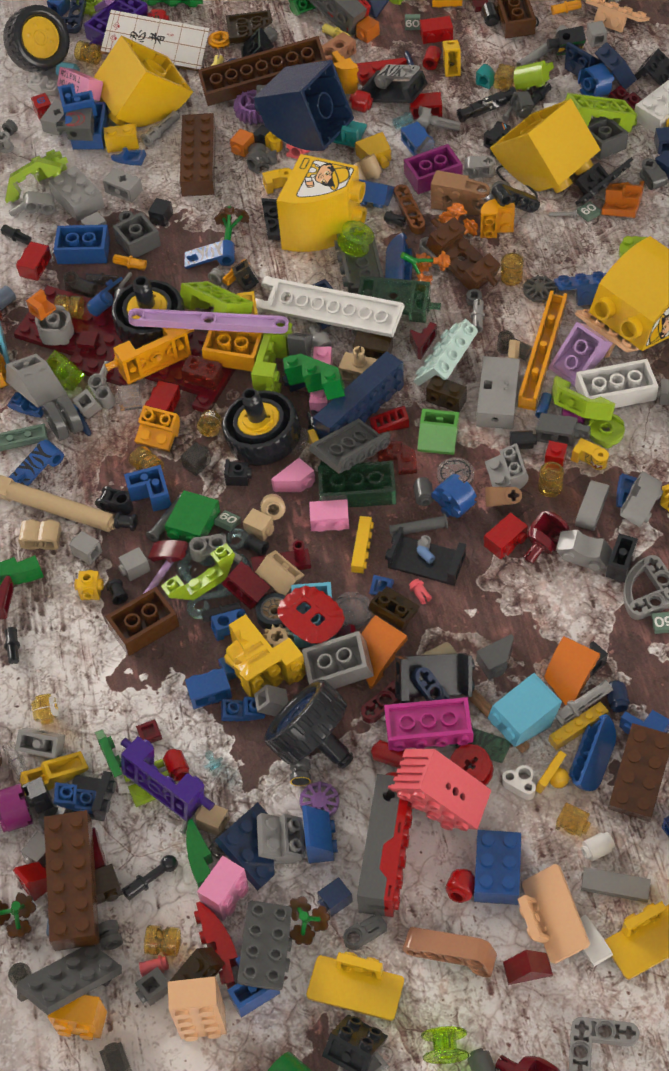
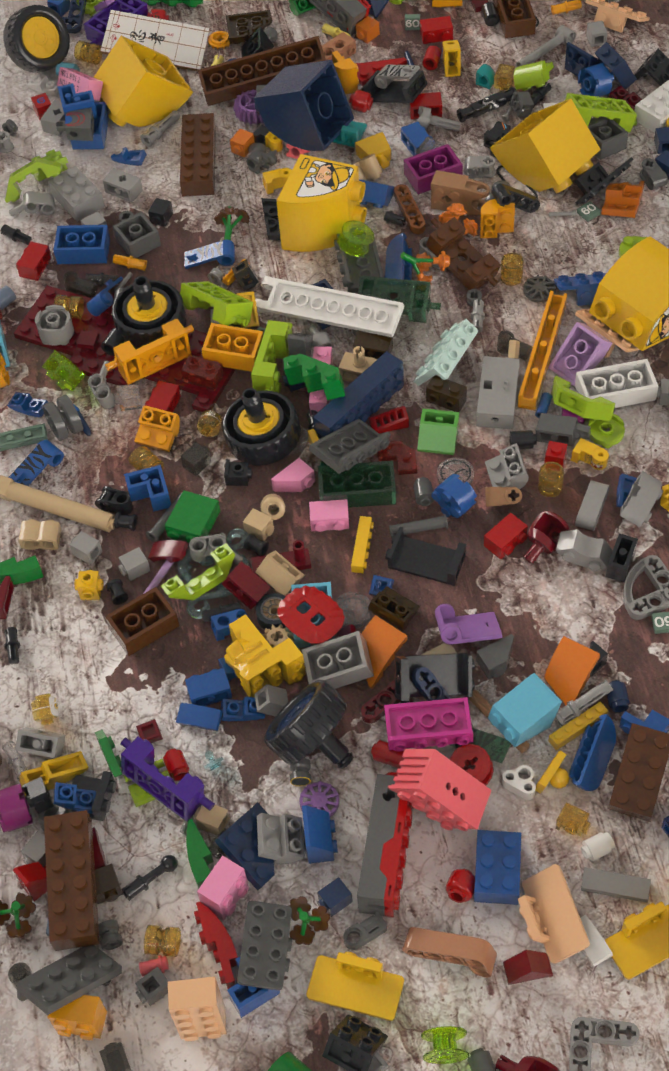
(34, 380): light grey slope -> none
(39, 305): orange panel -> none
(87, 403): light grey brick -> none
(112, 340): none -> black brick
(121, 136): yellow brick -> none
(196, 319): lavender beam -> none
(199, 716): none -> blue slope
(201, 964): dark brown brick -> none
(227, 520): sand green tile -> none
(402, 120): clear light blue pin -> none
(417, 587): coral pin -> none
(422, 341): dark red slope -> none
(423, 549): arm -> none
(467, 627): none -> medium lavender door
(573, 35): black torso -> none

